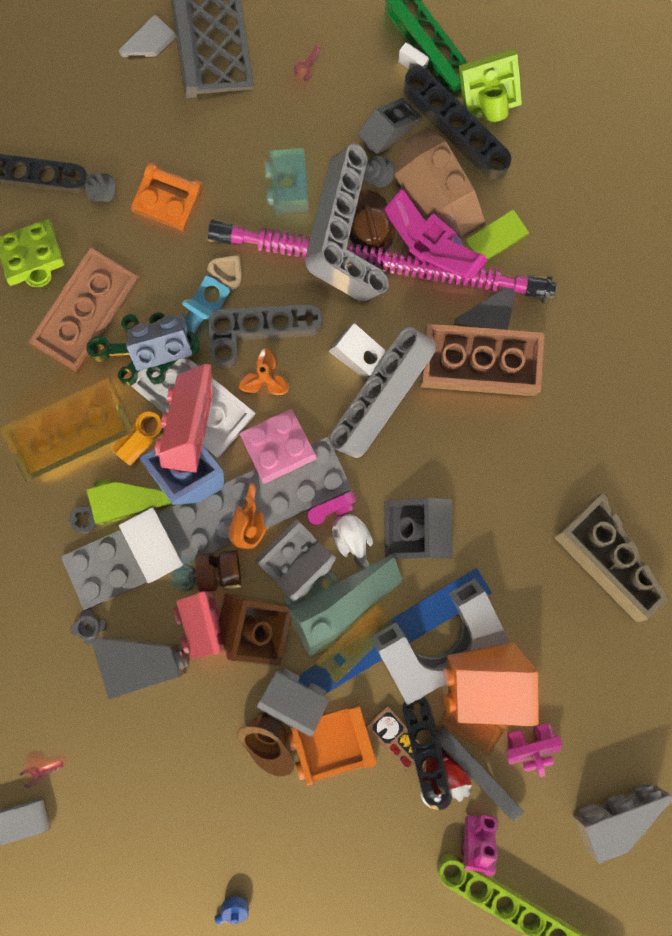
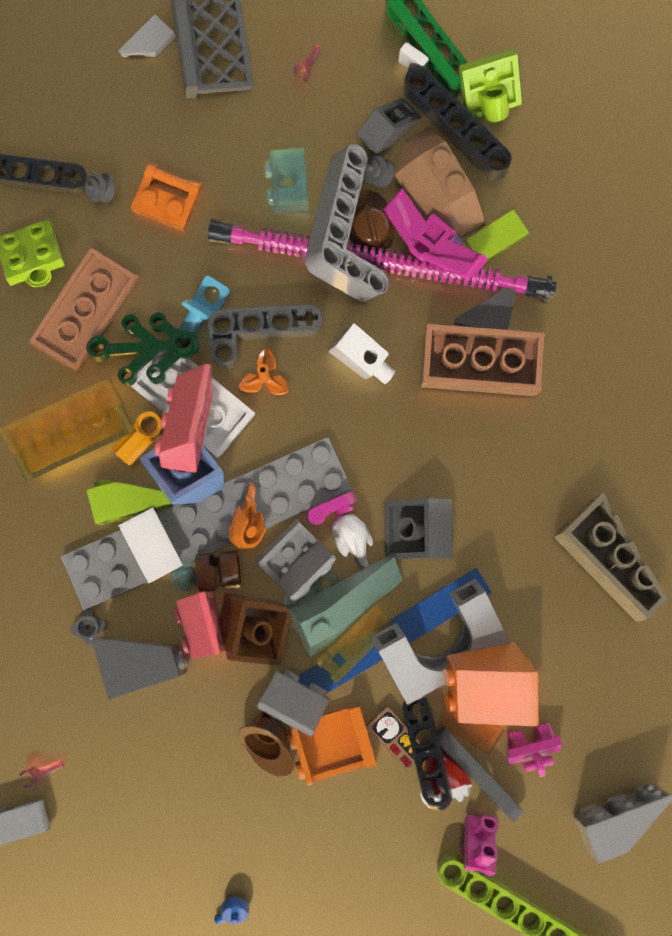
(74, 520): dark grey bush -> none
(158, 342): sand blue bracket -> none
(227, 270): tan tile -> none
(278, 446): bright pink plate -> none
(382, 392): light grey beam -> none

